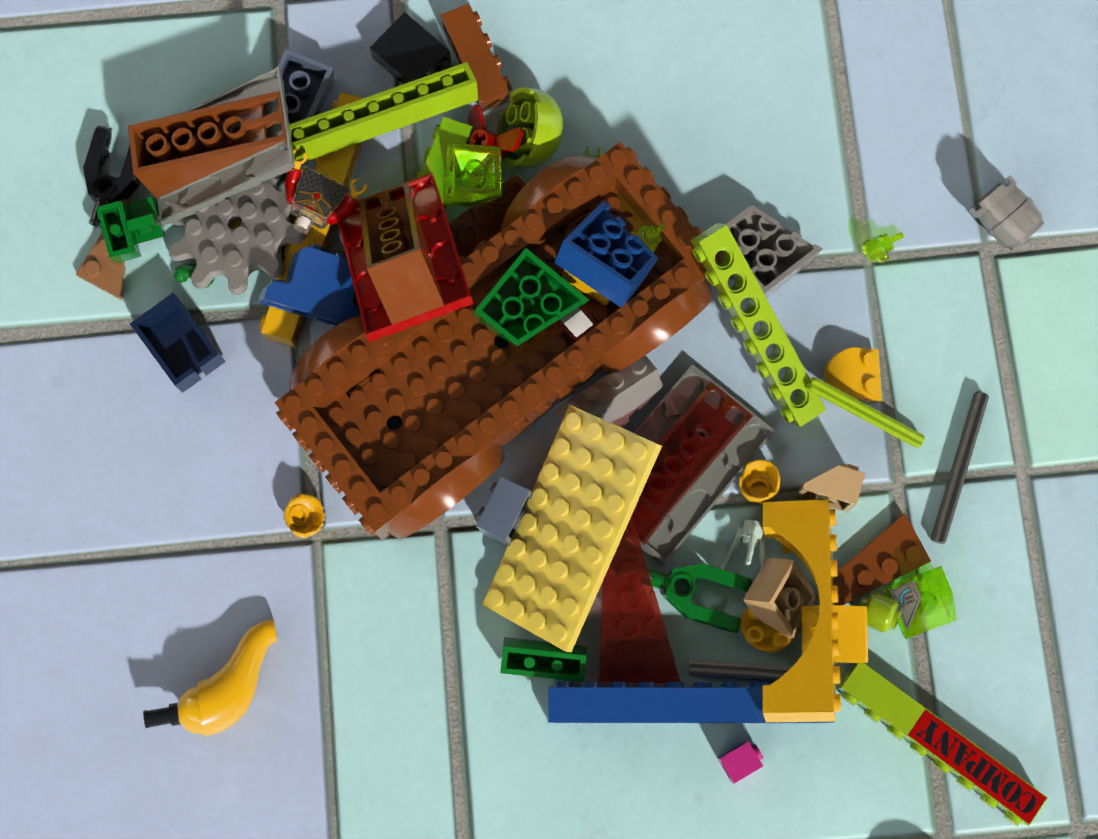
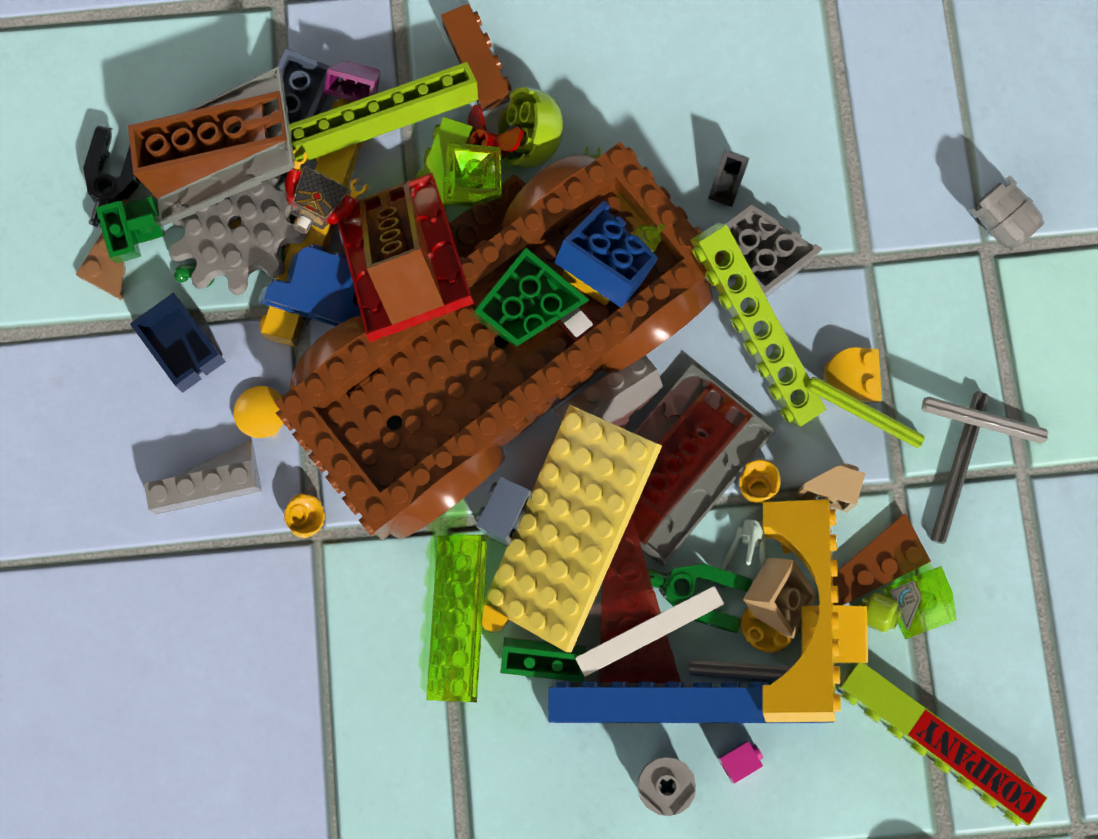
(214, 480): none -> light grey wedge
(225, 695): yellow animal -> none
(256, 412): none -> yellow dish
(355, 83): none -> magenta torso
(410, 51): black brick -> none
(457, 618): none -> clear neon green plate
(493, 620): none -> yellow brick
(649, 631): none -> white sticker
(650, 786): none -> light grey piece
(728, 178): none -> black slope
(878, 247): clear neon green piece -> none
(984, 420): none -> light grey axle

